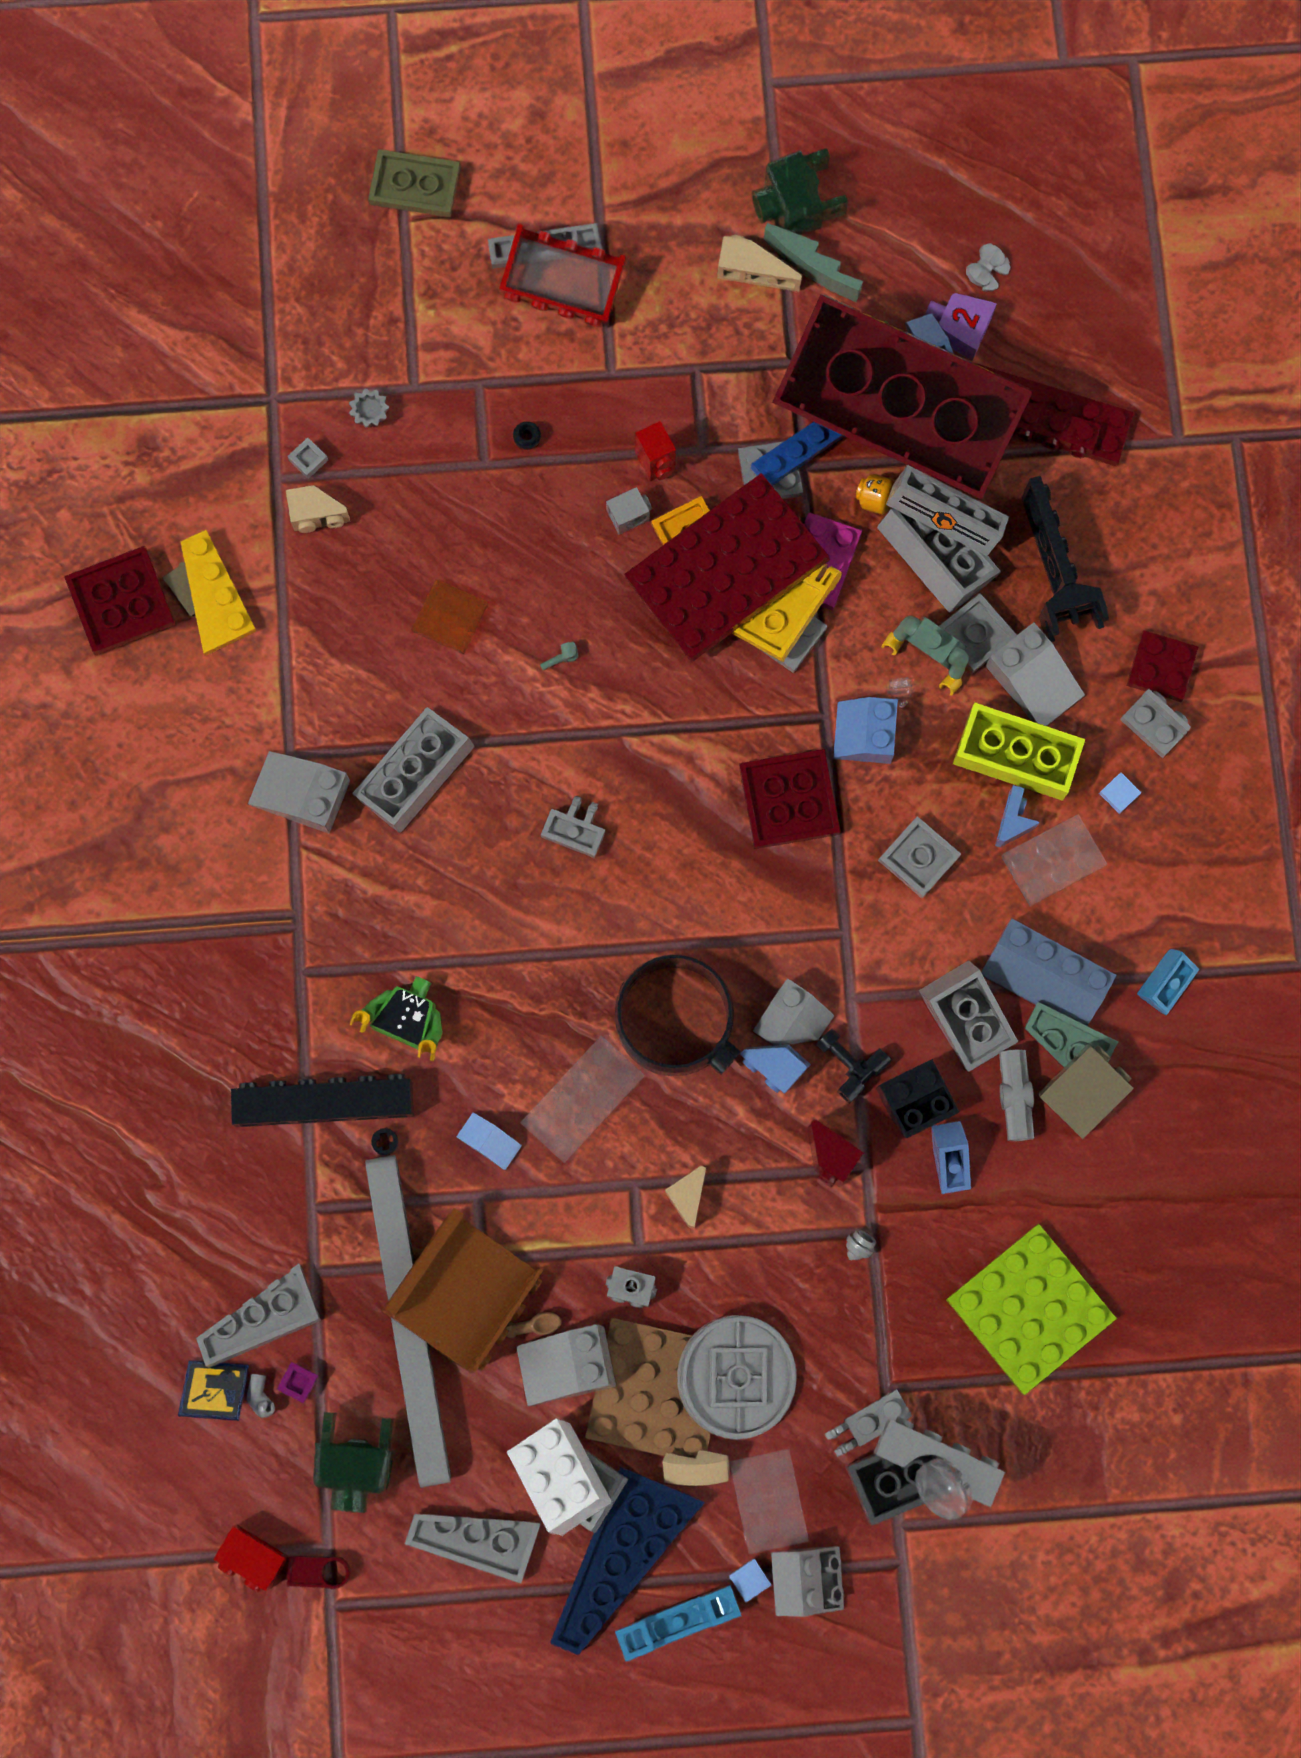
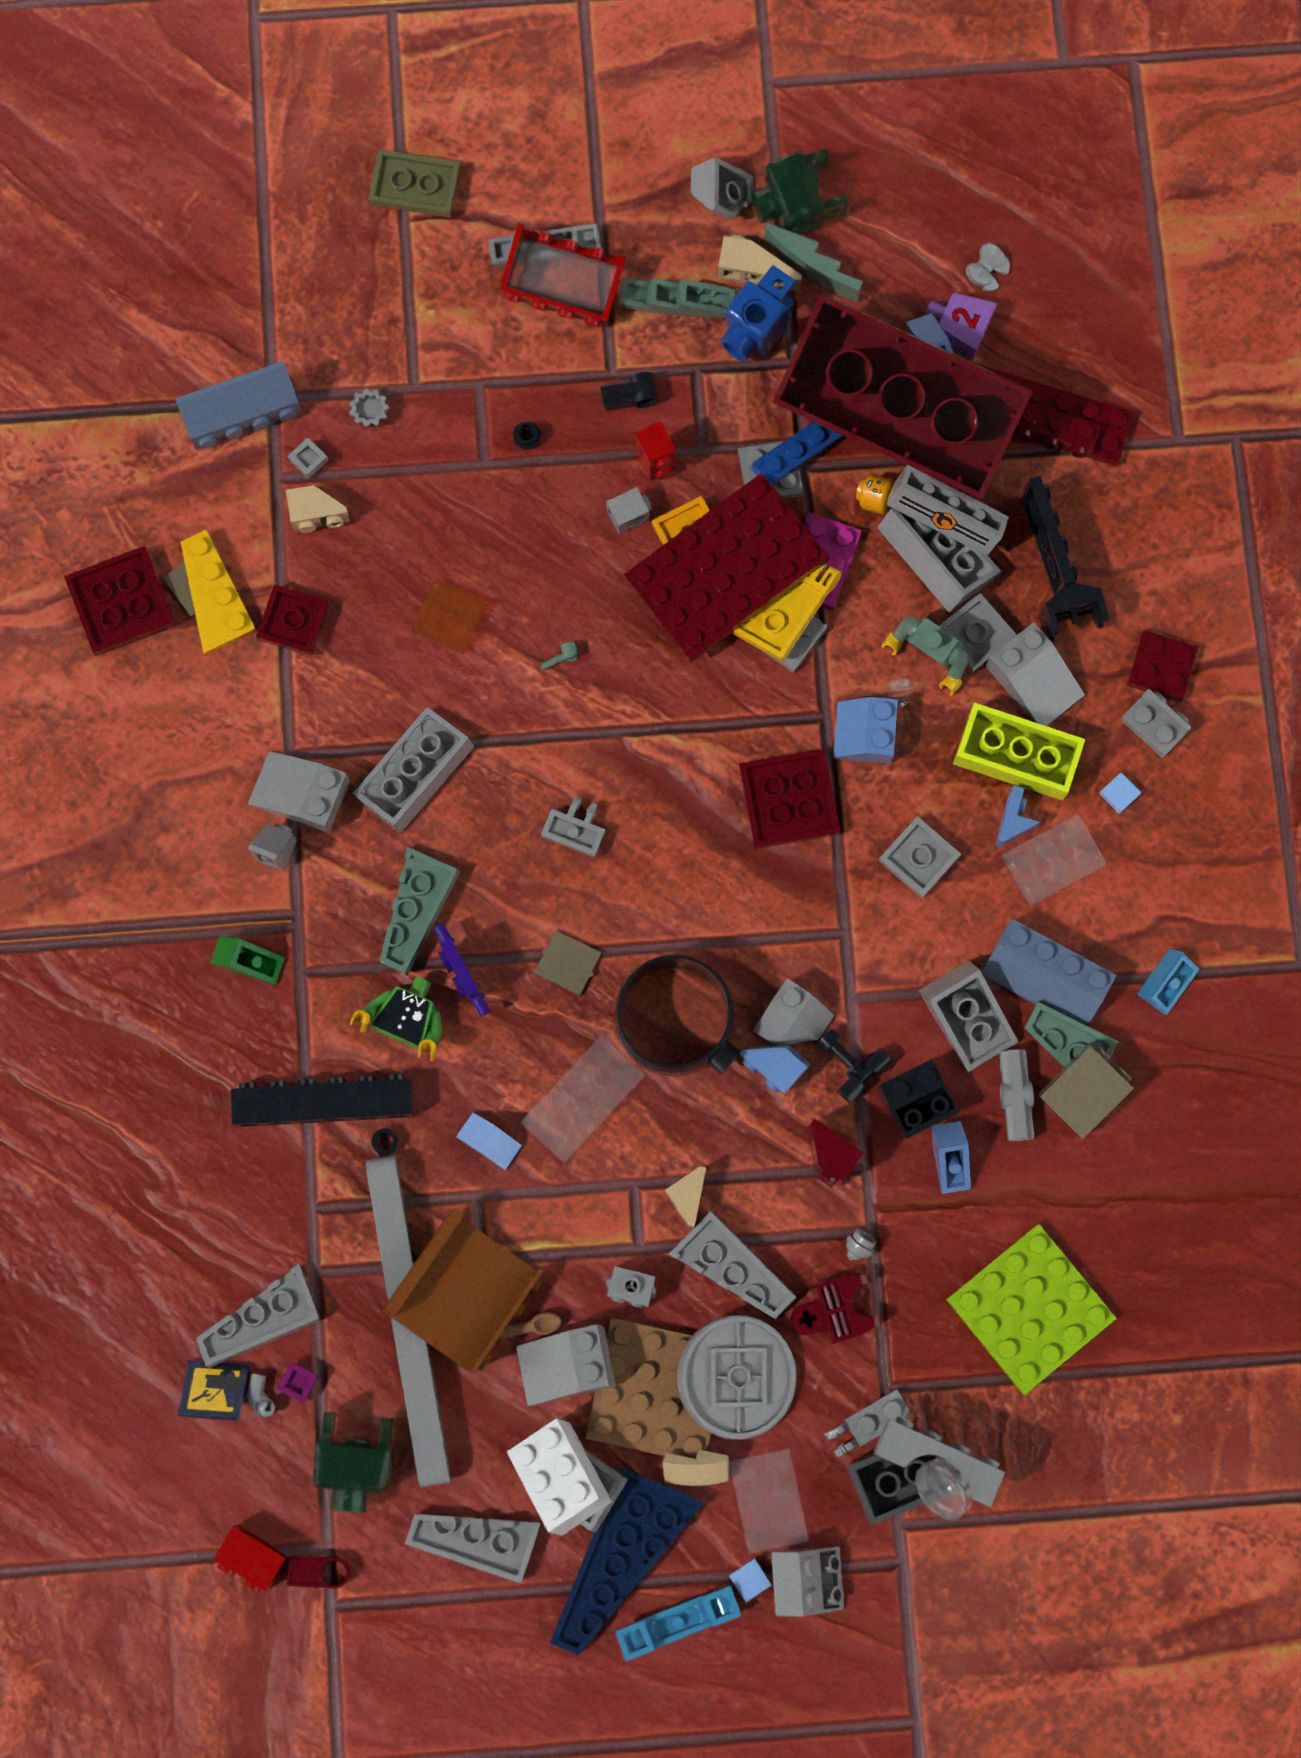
(239, 405): none -> sand blue slope
(247, 959): none -> green slope
(273, 846): none -> light grey slope
(292, 620): none -> dark red plate
(420, 897): none -> sand green wing
(453, 962): none -> dark purple plate
(567, 963): none -> dark tan piece
(637, 392): none -> black piece
(674, 298): none -> sand green slope
(721, 187): none -> light grey slope
(726, 1260): none -> light grey wing
(761, 327): none -> blue piece
(824, 1314): none -> dark red piece

